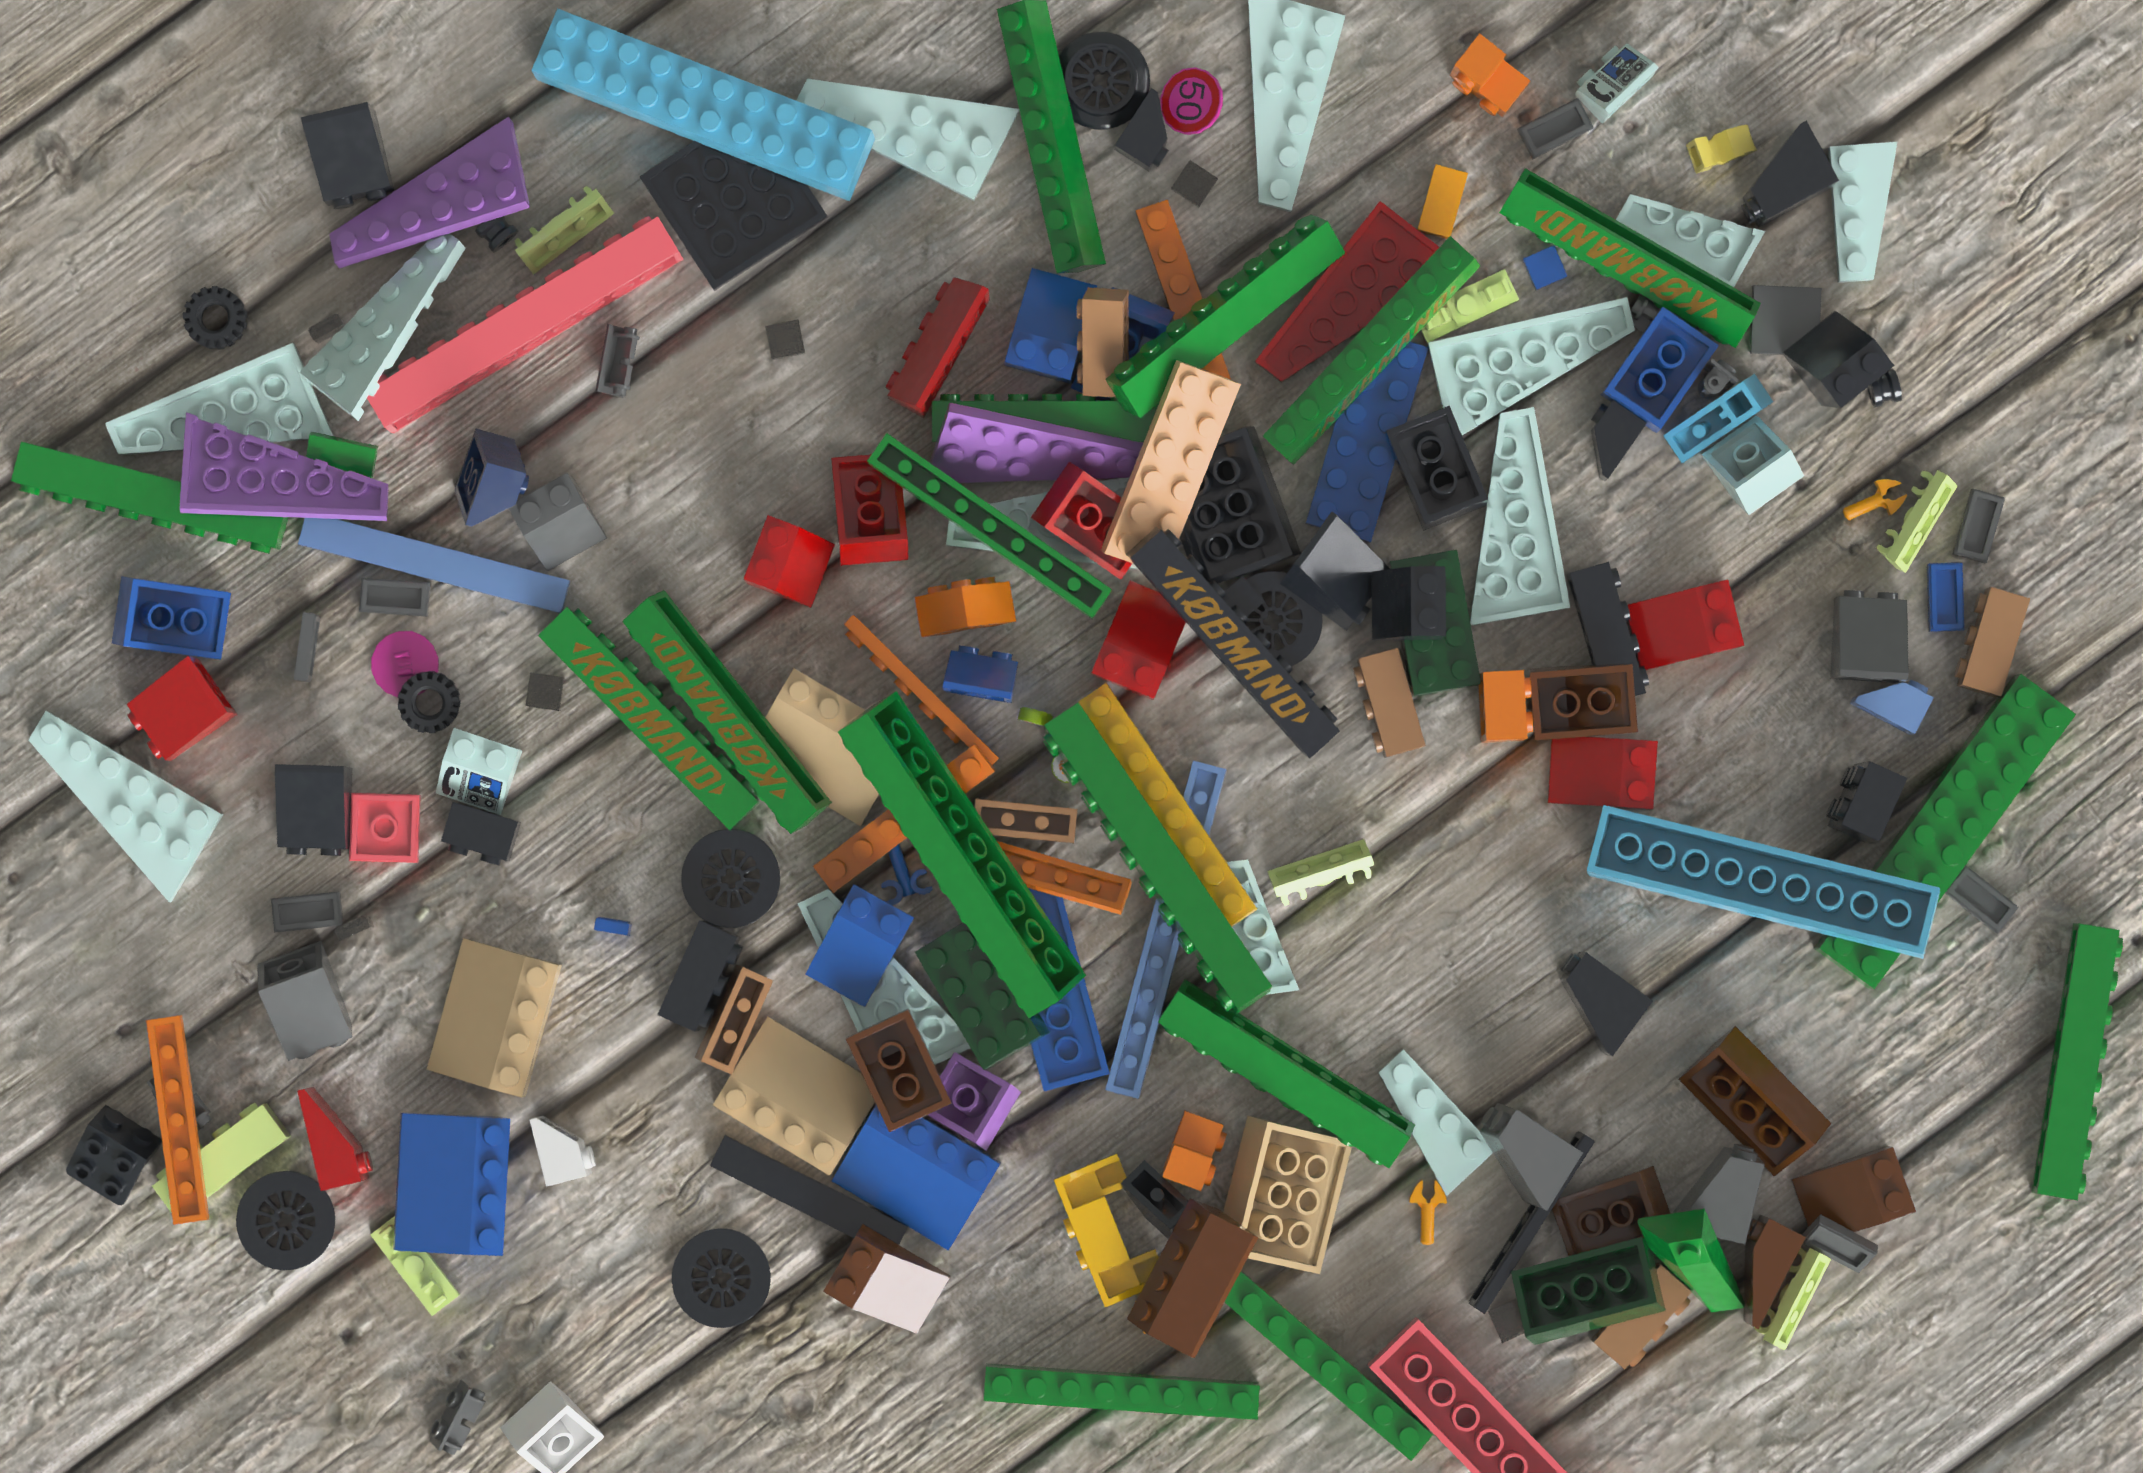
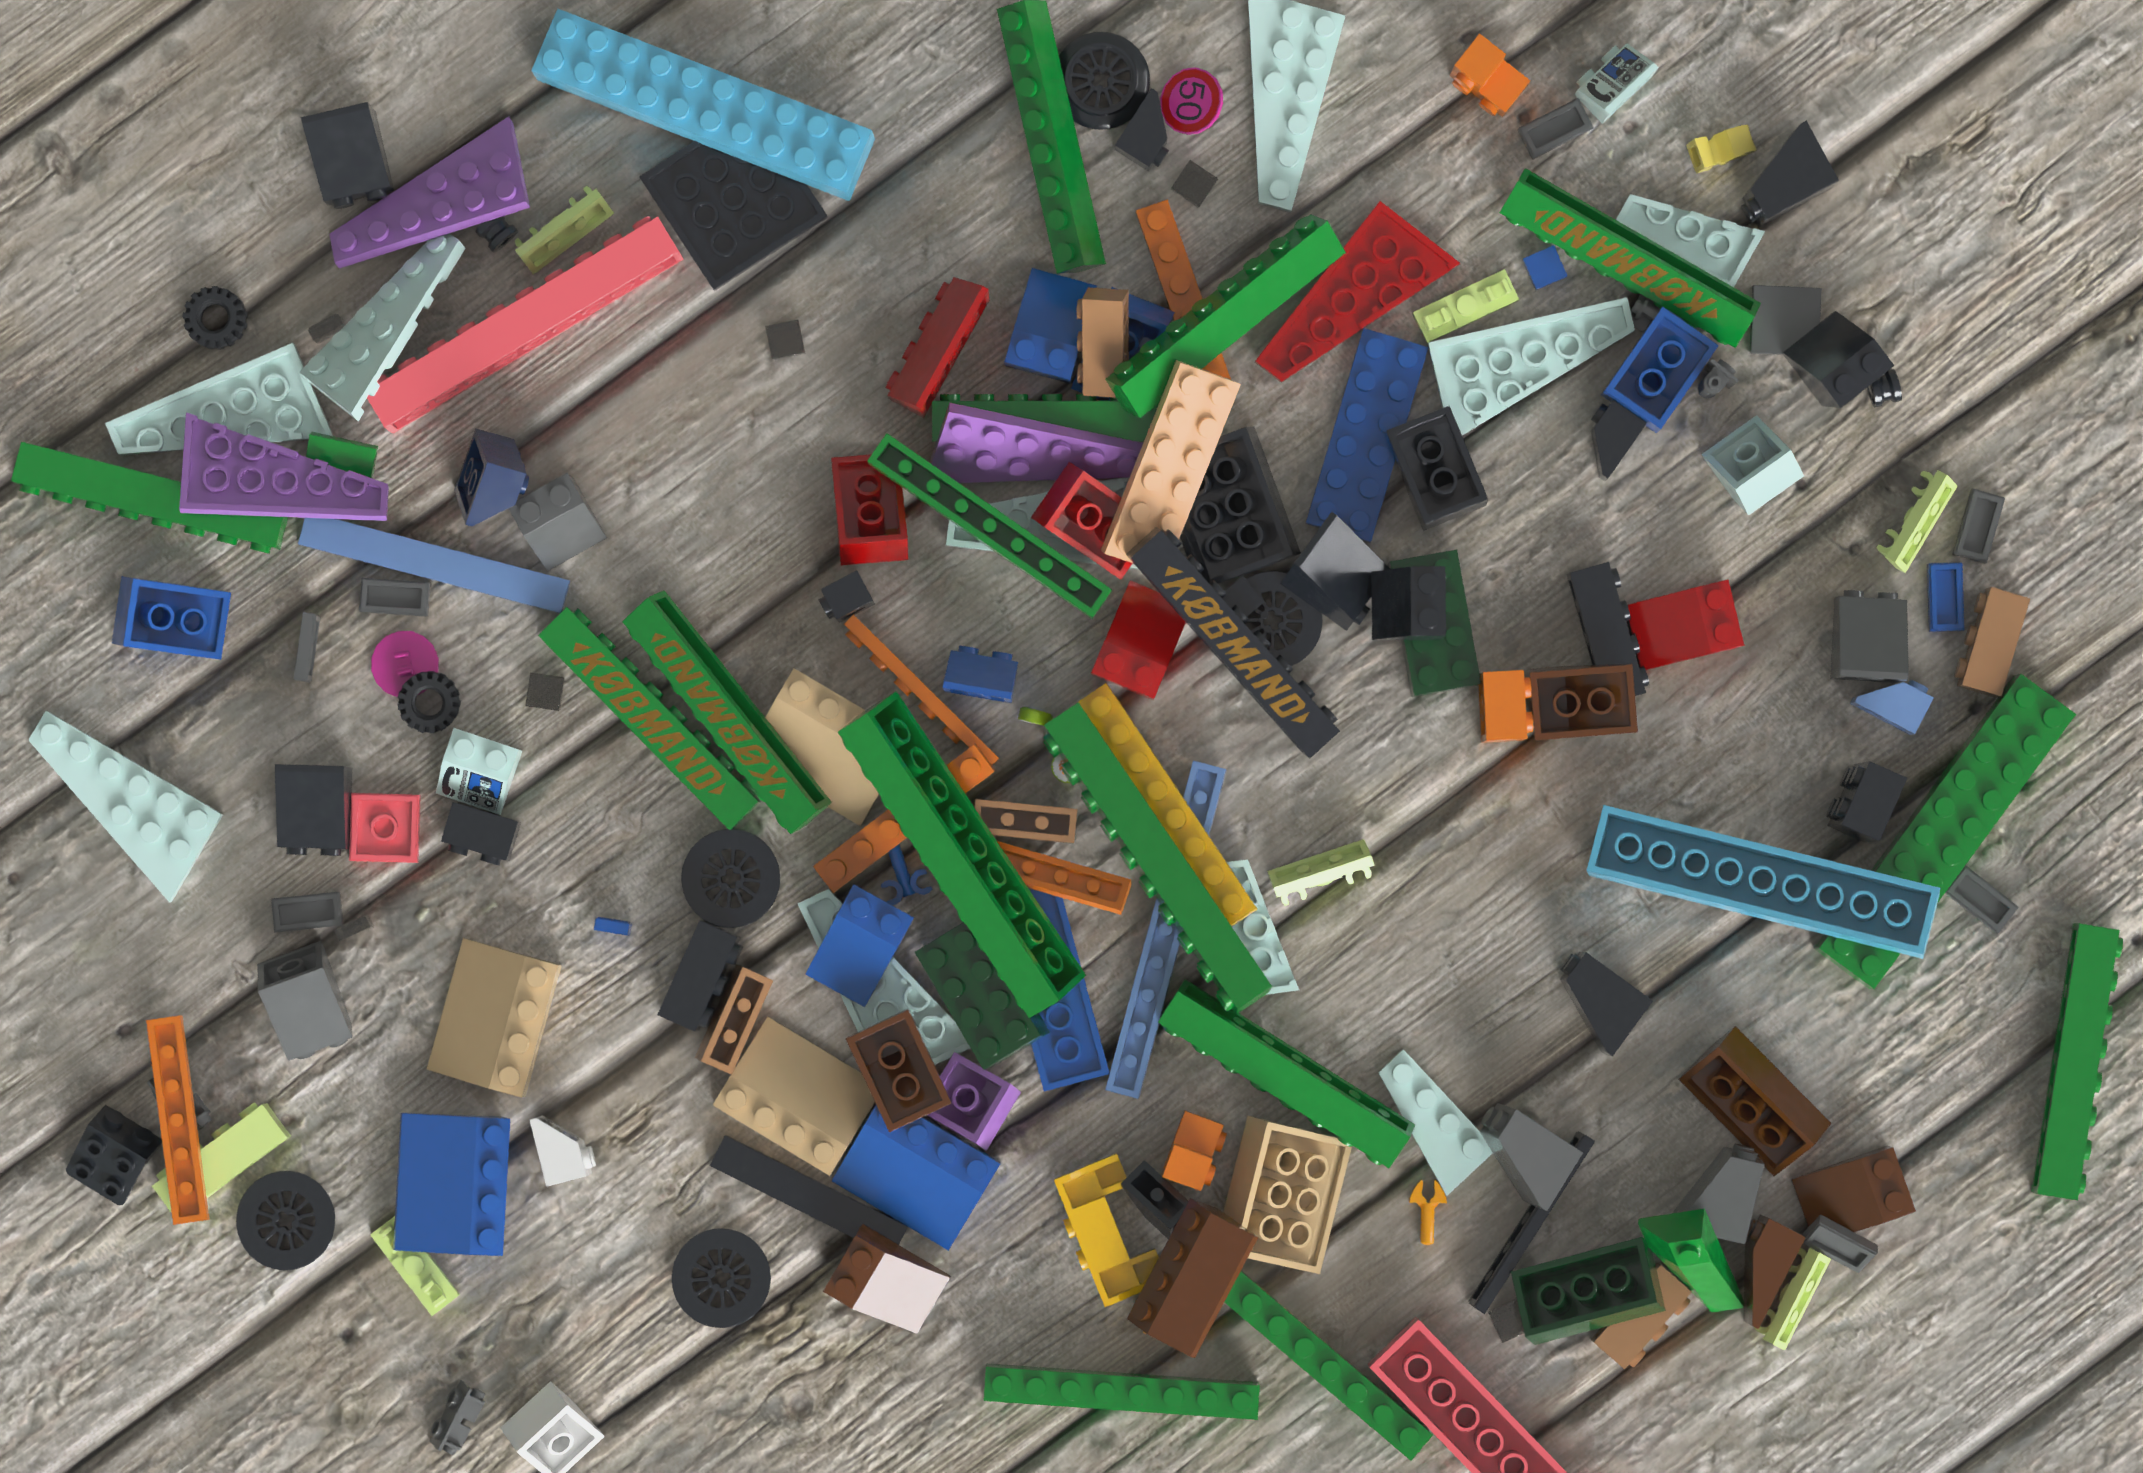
(180, 709): red slope -> none
(334, 1148): red slope -> none
(614, 366): dark grey hinge -> none
(789, 561): red slope -> none
(846, 597): none -> black brick
(928, 134): light aqua wing -> none
(965, 606): orange brick -> none
(1371, 350): green brick -> none
(1389, 703): medium nougat brick -> none
(1442, 201): light orange tile -> none
(1519, 548): light aqua wing -> none
(1603, 772): red slope -> none
(1609, 1211): reddish brown slope -> none
(1718, 418): medium azure slope -> none
(1860, 205): light aqua wing -> none
(1876, 501): light orange bar -> none

